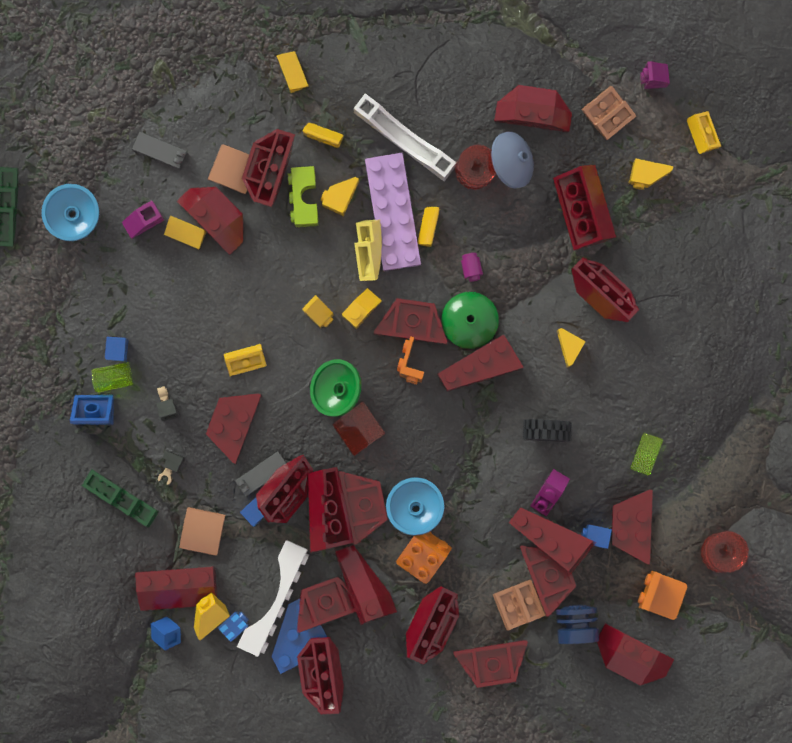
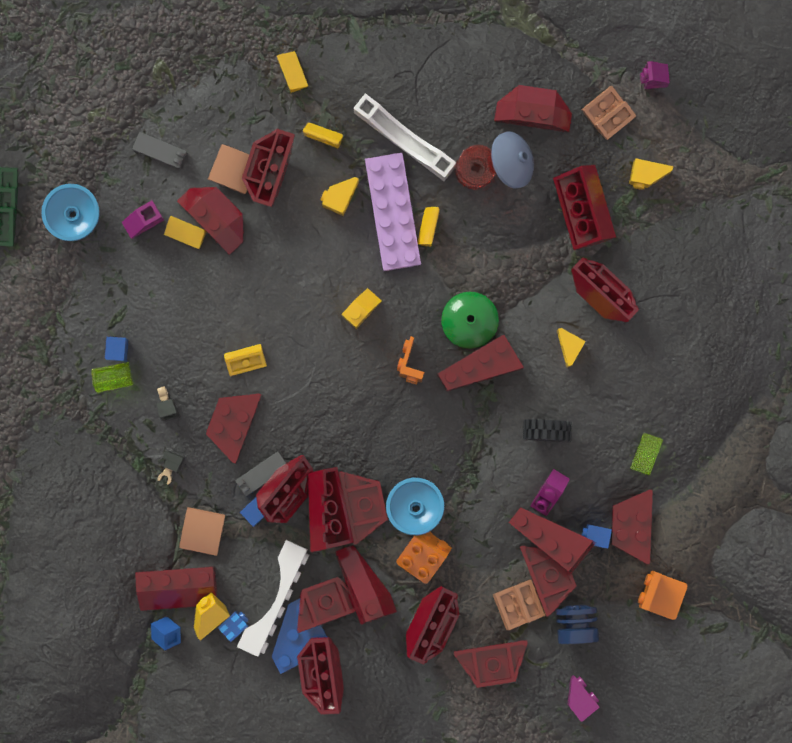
(92, 410): blue slope -> none
(120, 498): dark green slope -> none
(302, 179): lime arch -> none
(318, 312): yellow slope -> none
(327, 386): green dish -> none
(358, 429): clear red slope -> none
(368, 249): light yellow slope -> none
(412, 319): dark red wing -> none
(471, 267): magenta brick -> none
(580, 700): none -> magenta slope
(631, 657): dark red wedge -> none
(703, 132): yellow slope -> none
(732, 544): clear red wheel -> none

